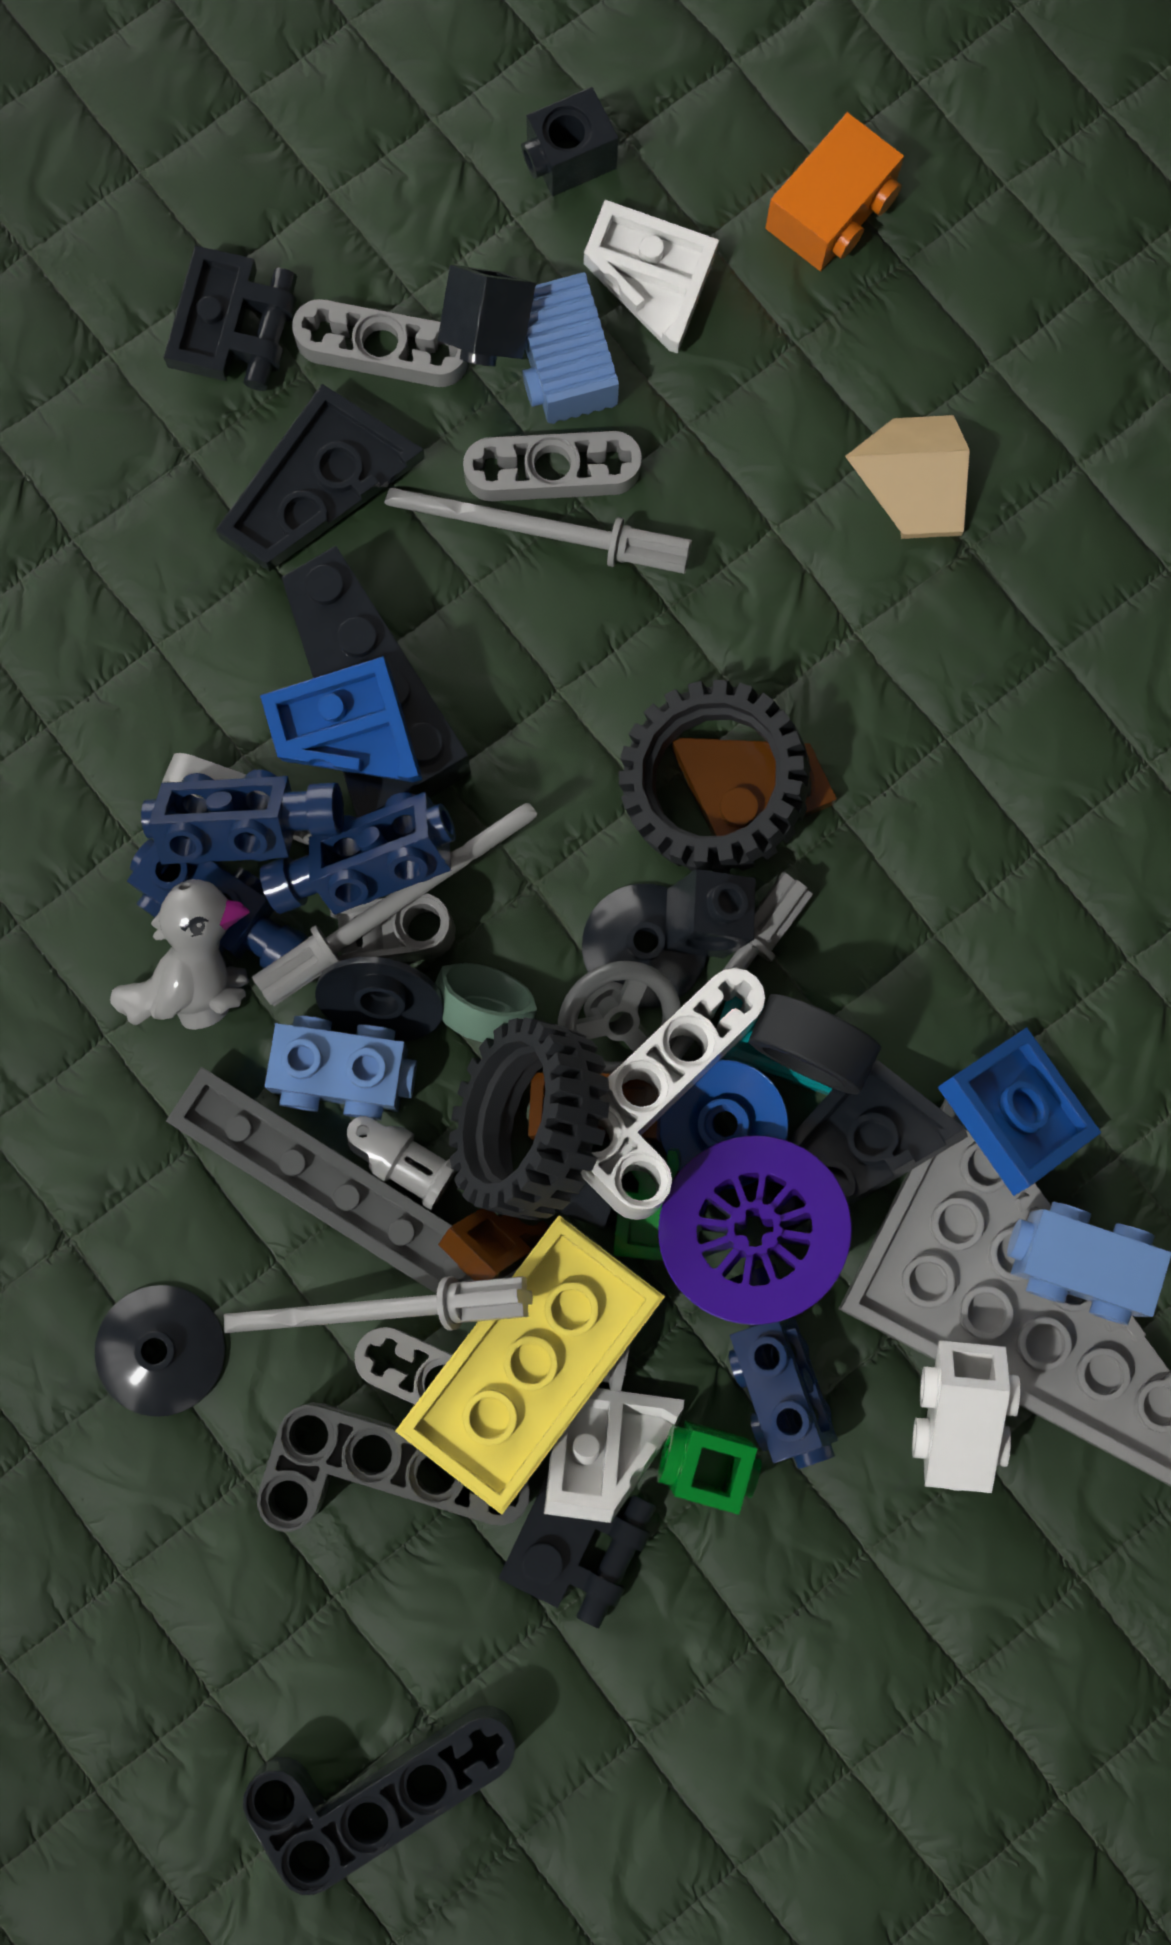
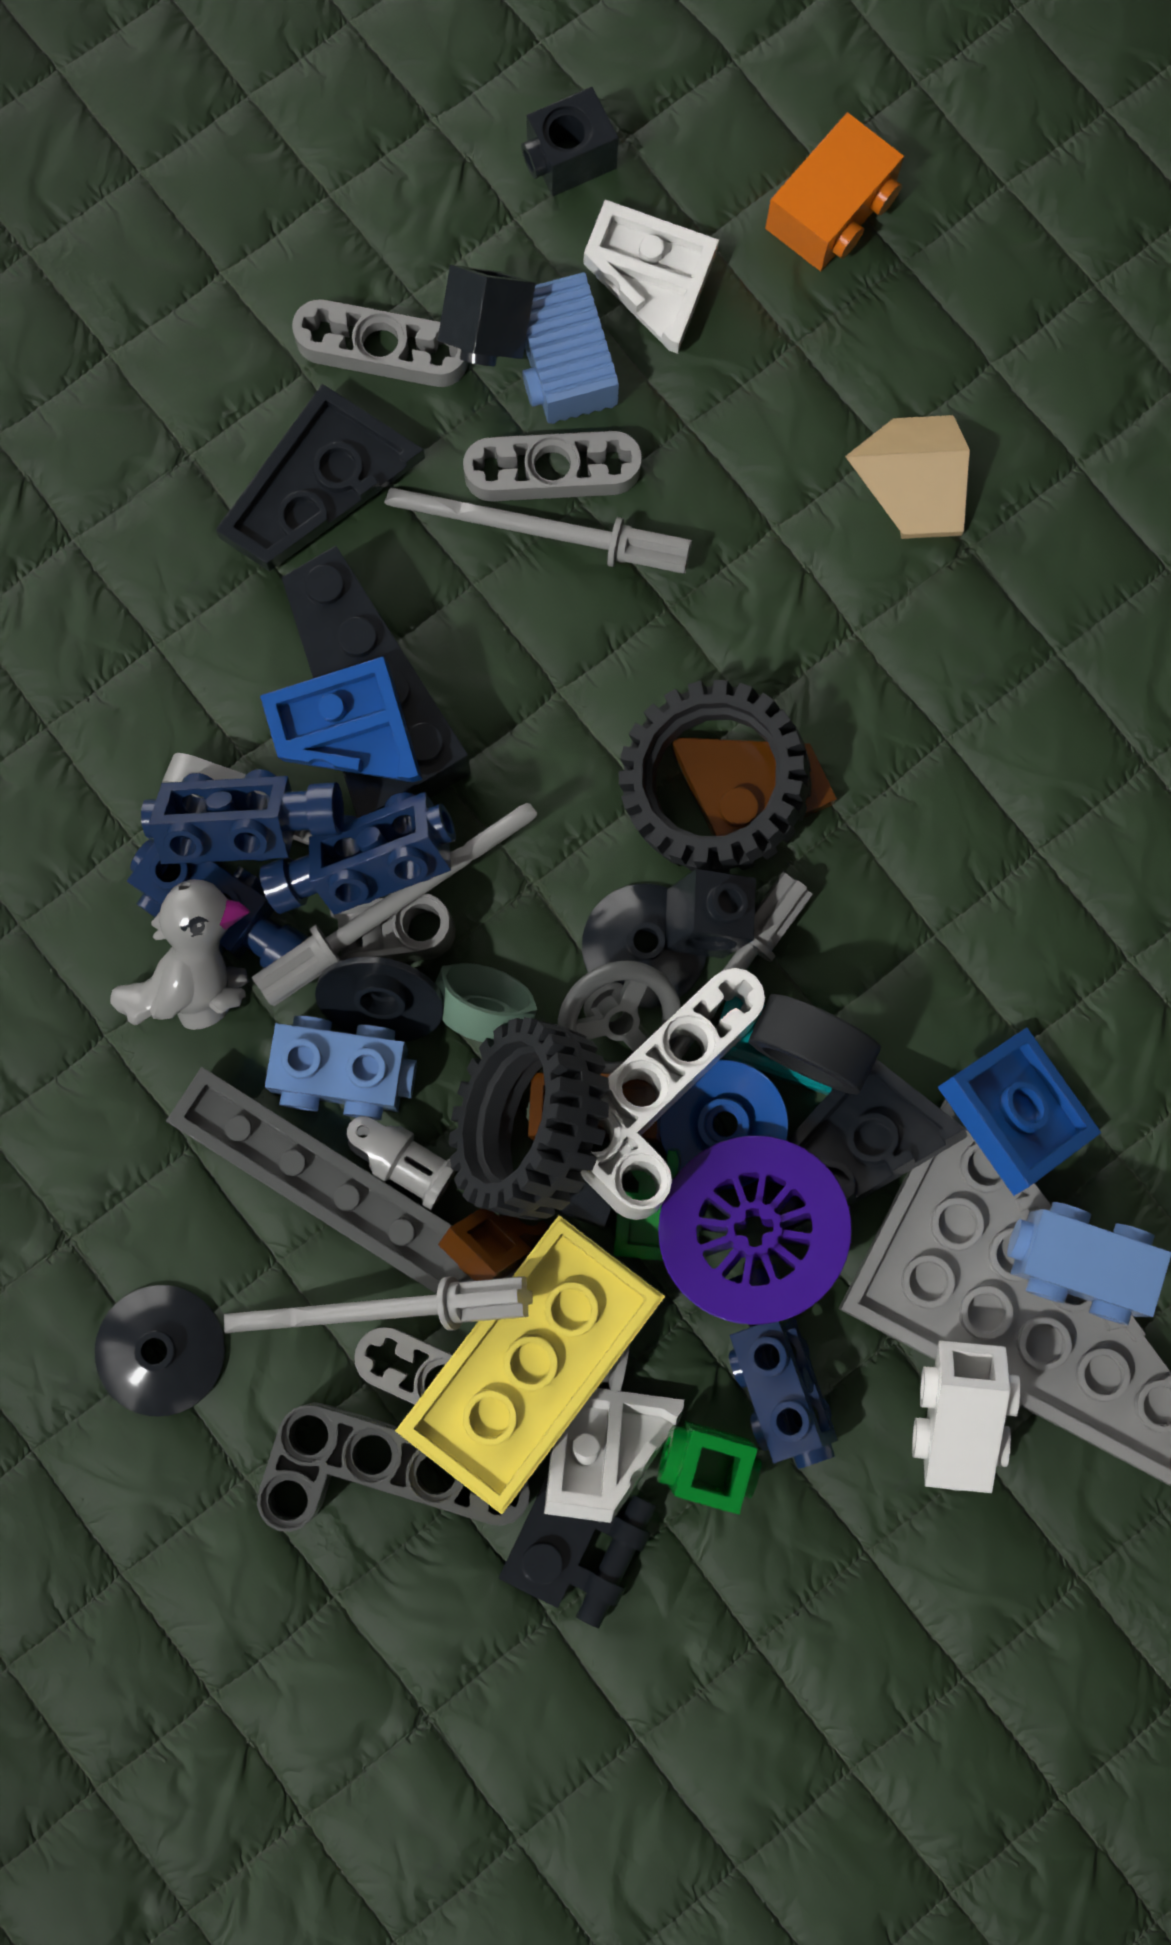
(212, 312): black plate -> none
(388, 1787): black beam -> none

